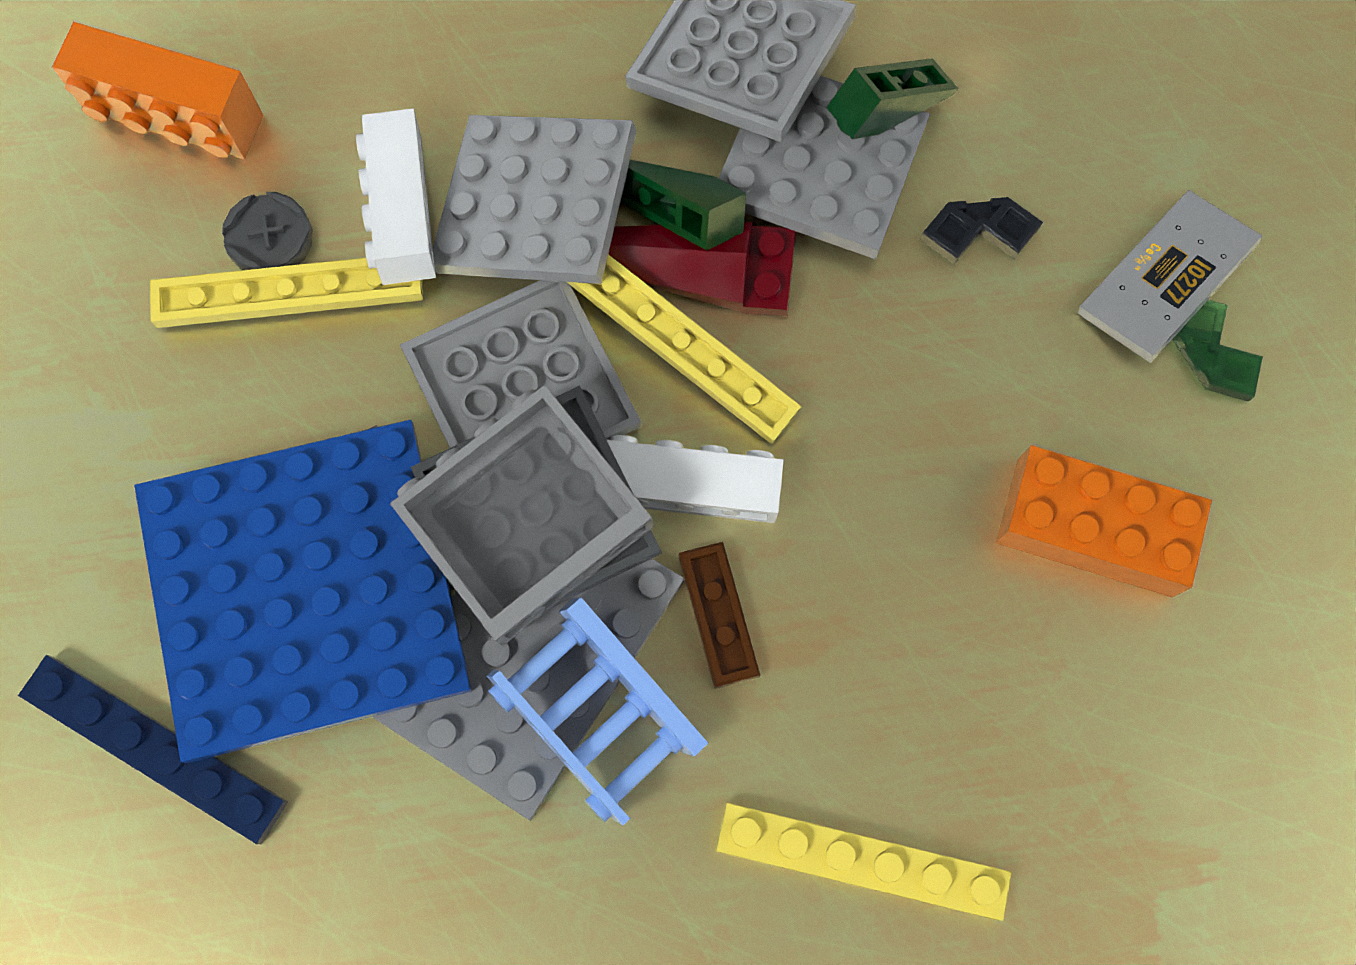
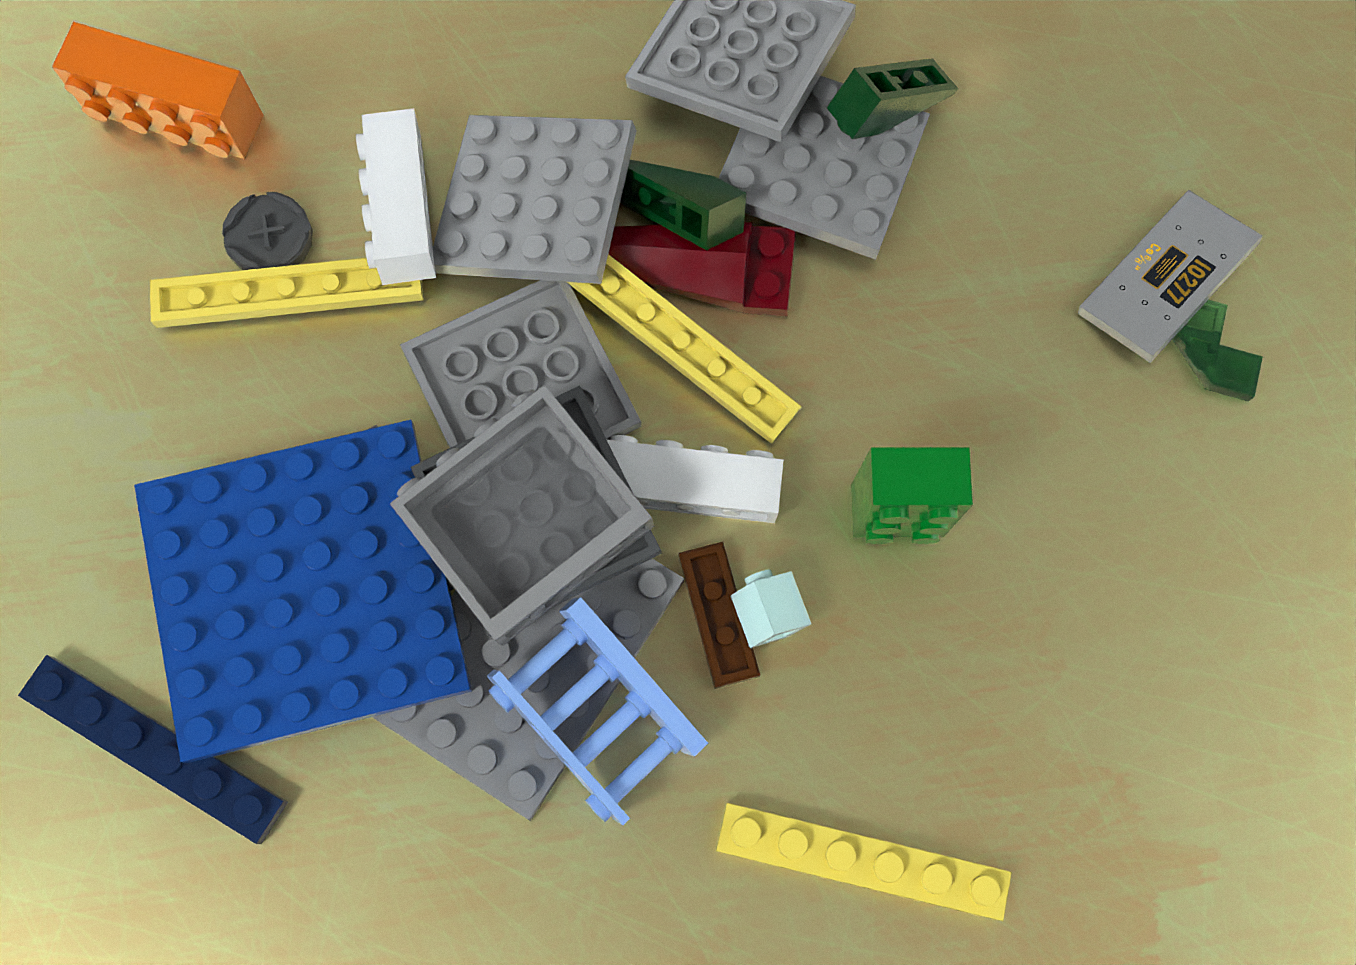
(770, 607): none -> light aqua brick
(911, 493): none -> green brick
(997, 220): black tile -> none
(1104, 521): orange brick -> none

